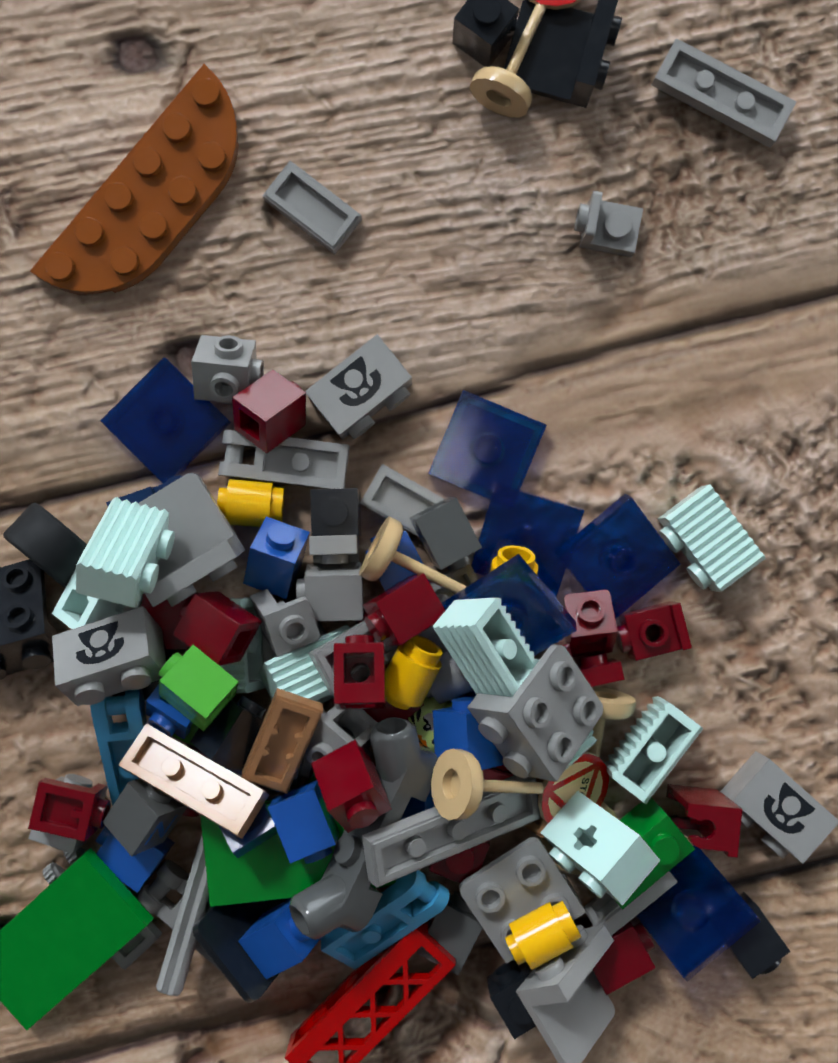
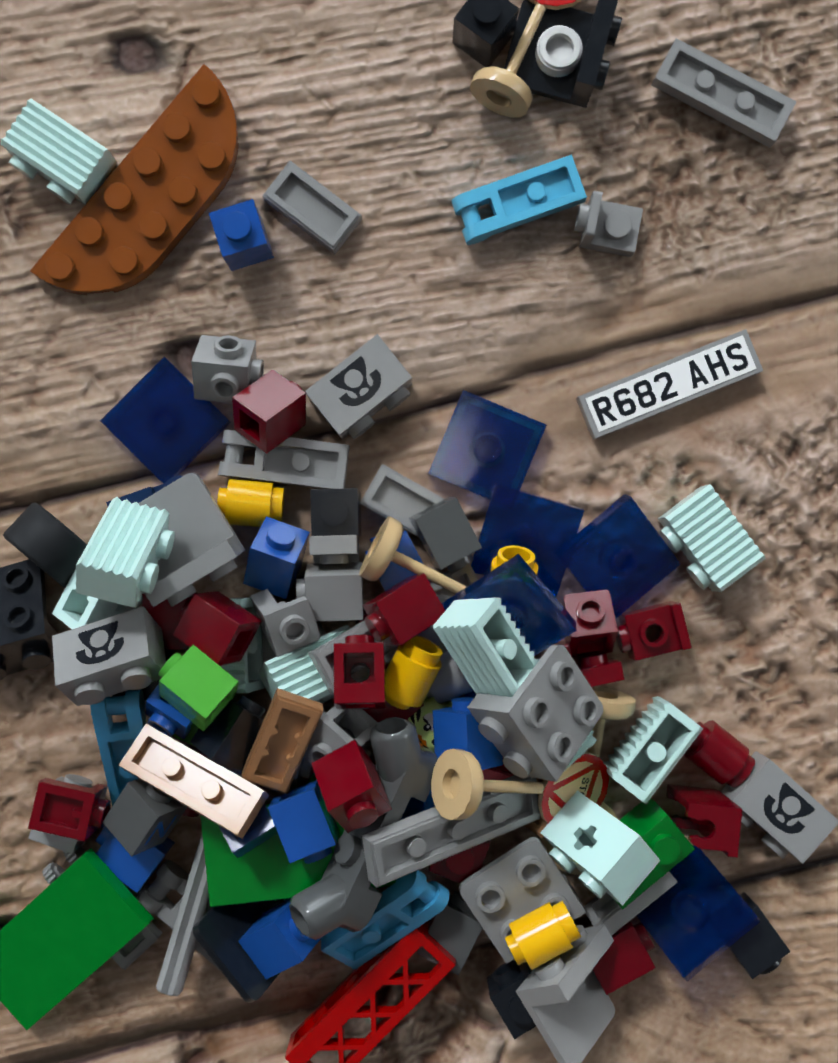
(57, 152): none -> light aqua brick
(241, 235): none -> blue brick
(520, 199): none -> medium azure plate
(558, 51): none -> white tile
(669, 384): none -> tile
(720, 755): none -> dark red brick

